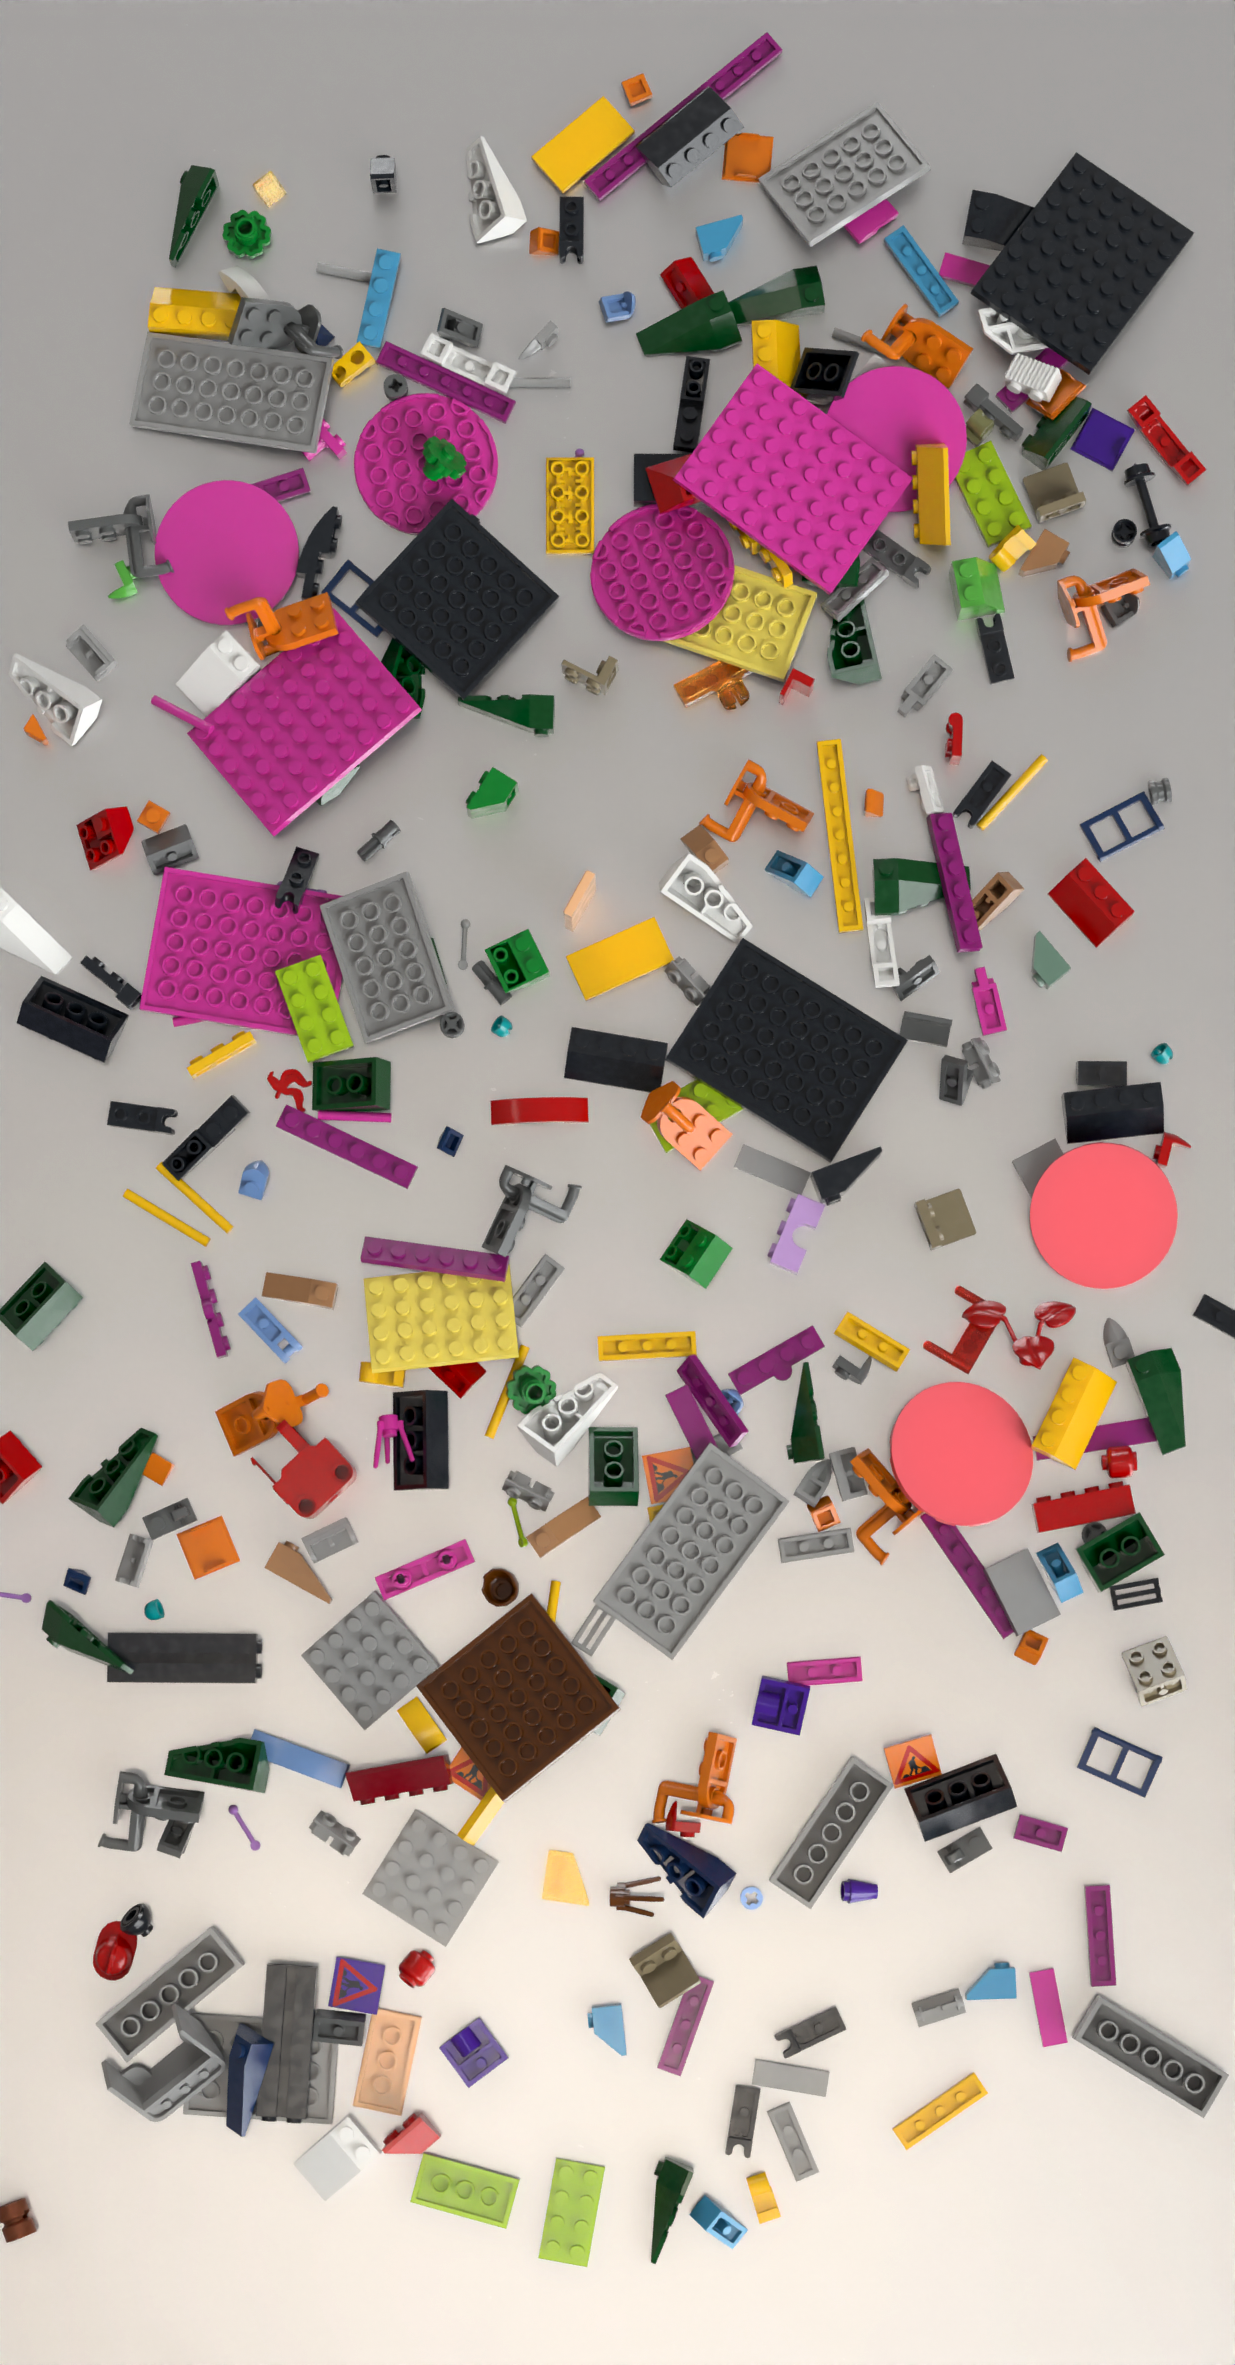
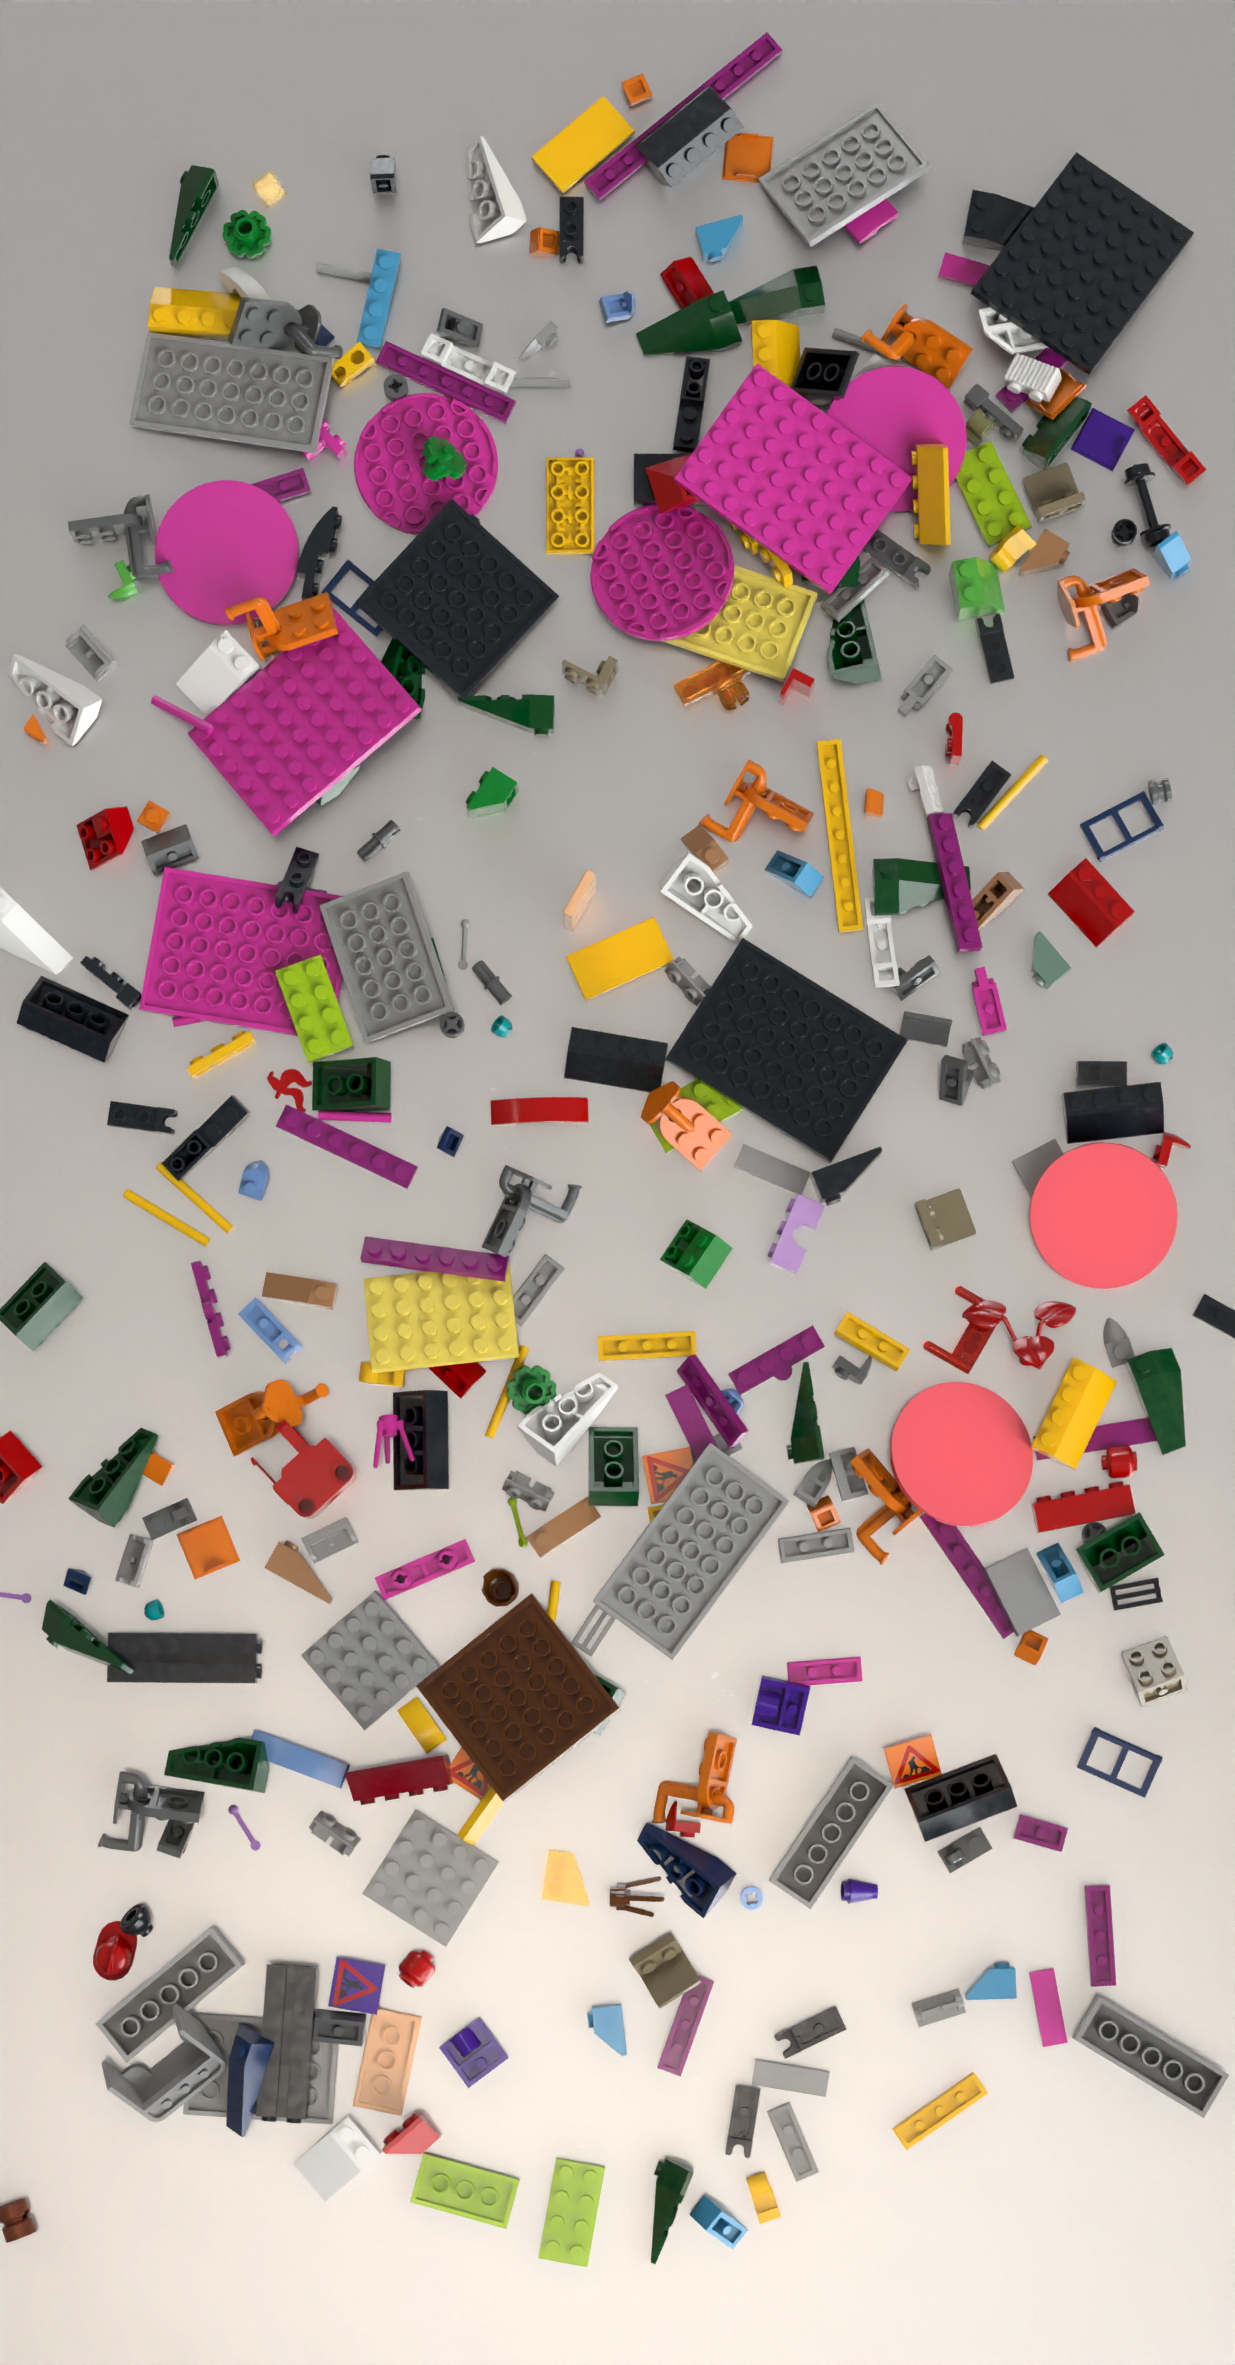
(517, 962): green slope -> none
(921, 271): dark azure plate -> none

